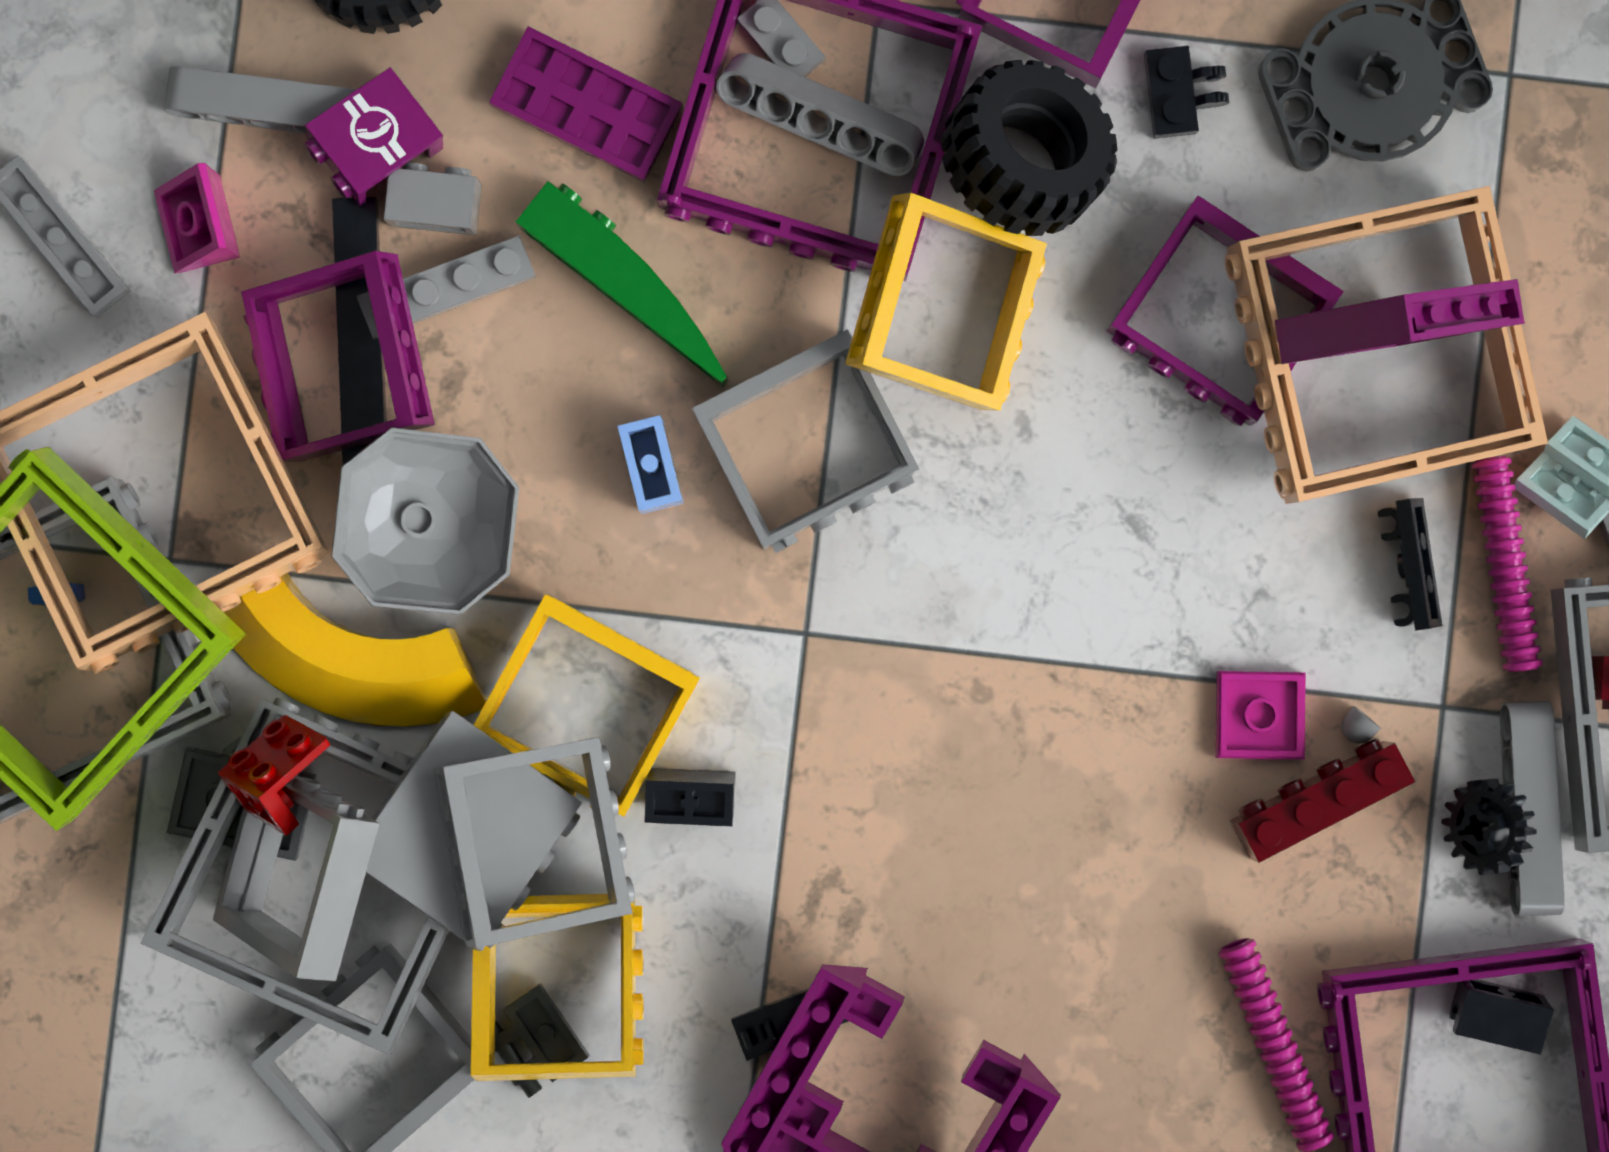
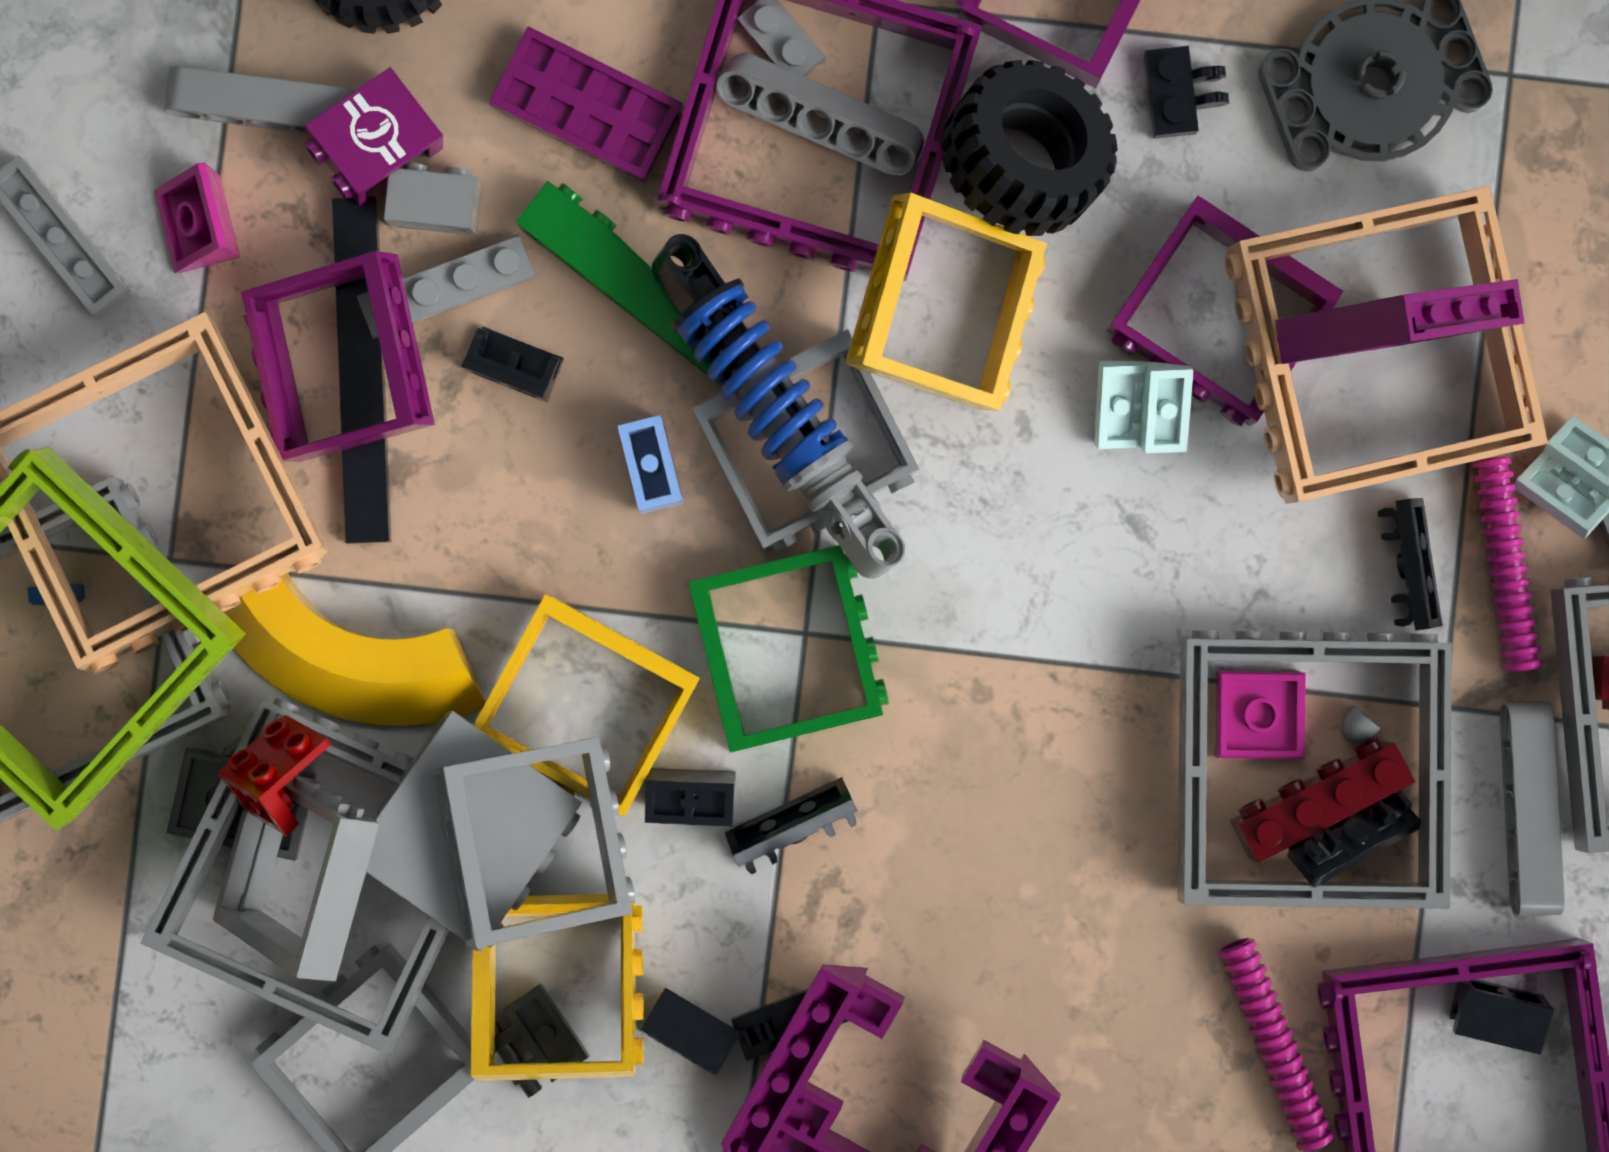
(425, 521): light grey rock -> none
(512, 363): none -> black hinge
(690, 1031): none -> black hinge
(791, 823): none -> black plate
(809, 457): none -> piece
(863, 648): none -> green window
(1143, 406): none -> light aqua slope
(1354, 839): none -> black plate
(1434, 769): none -> light grey window
(1500, 844): black gear -> none

